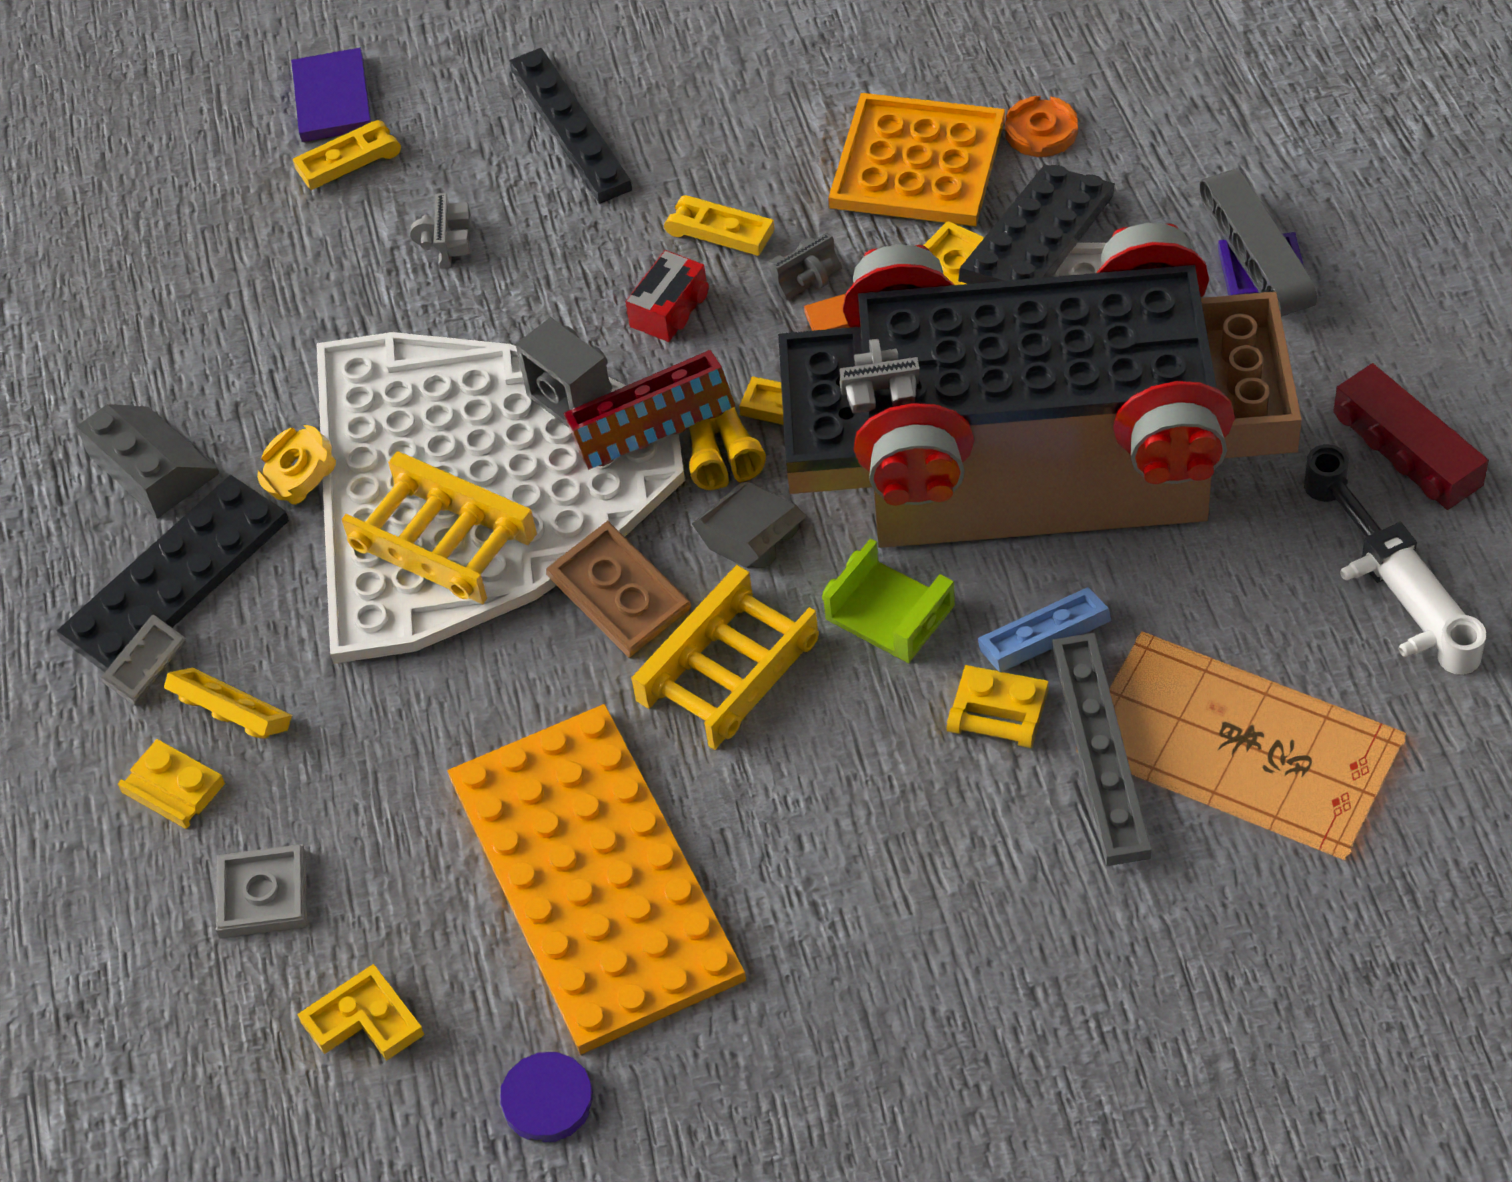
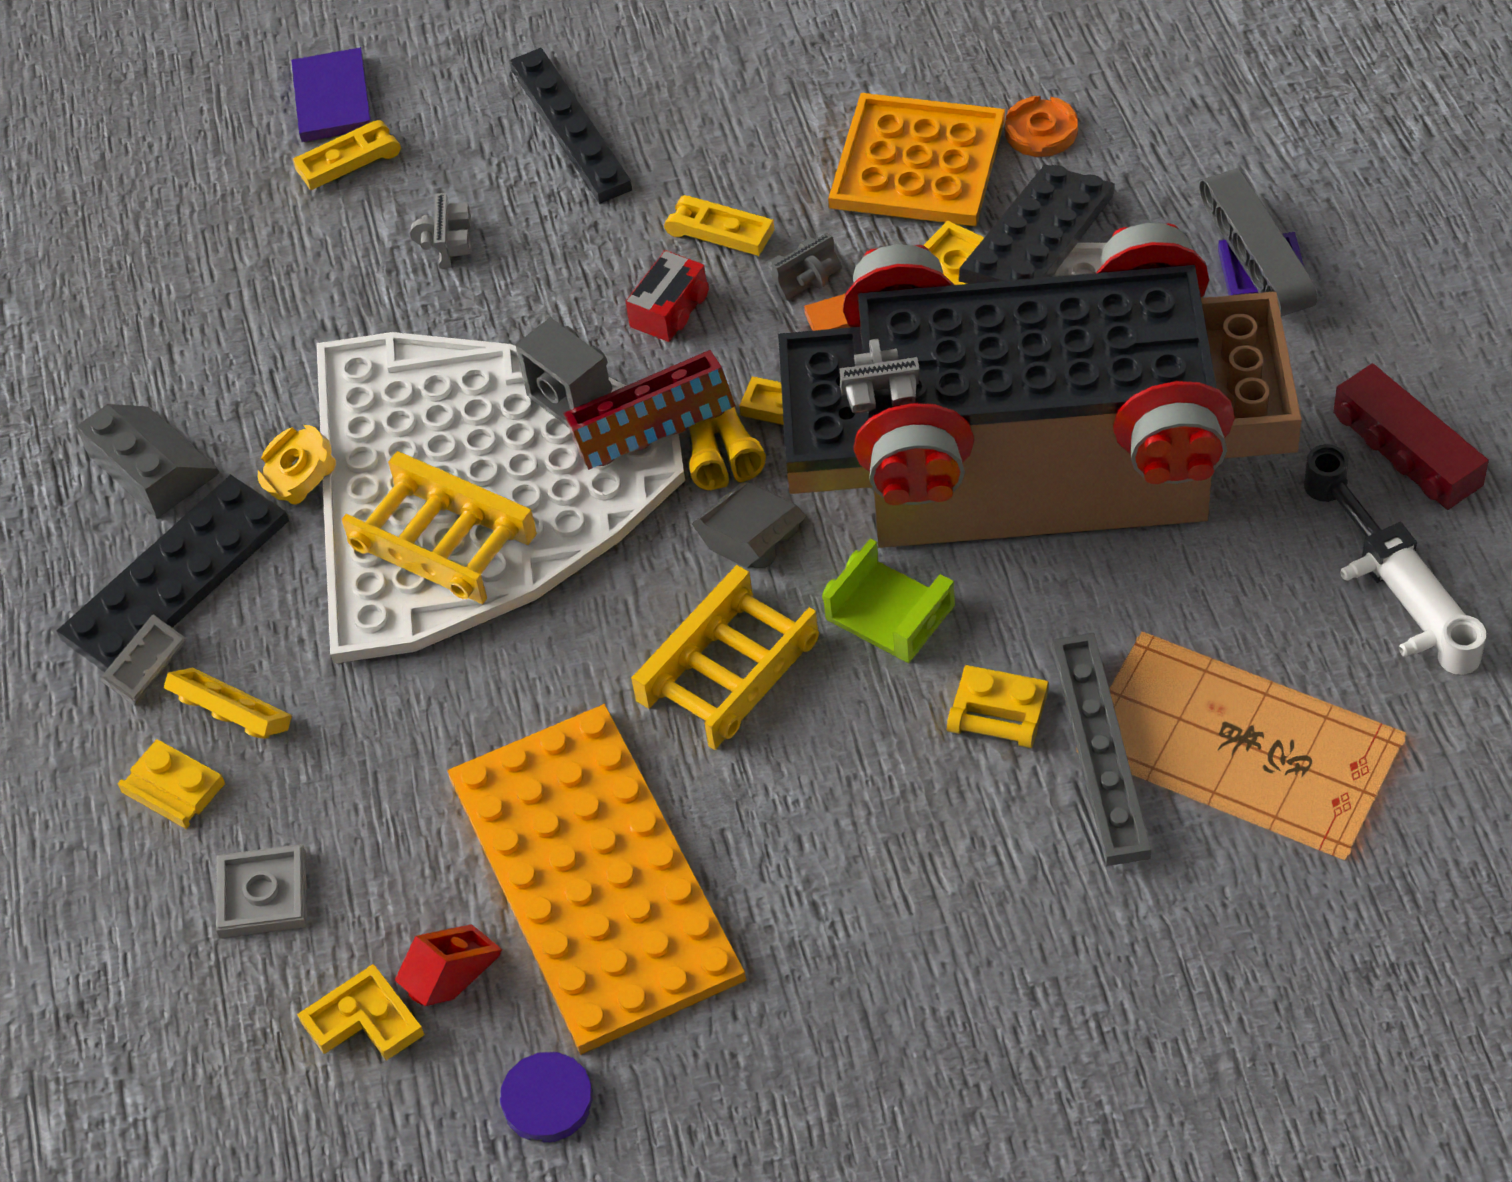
(445, 963): none -> red slope
(618, 589): medium nougat tile -> none
(1034, 632): medium blue plate -> none

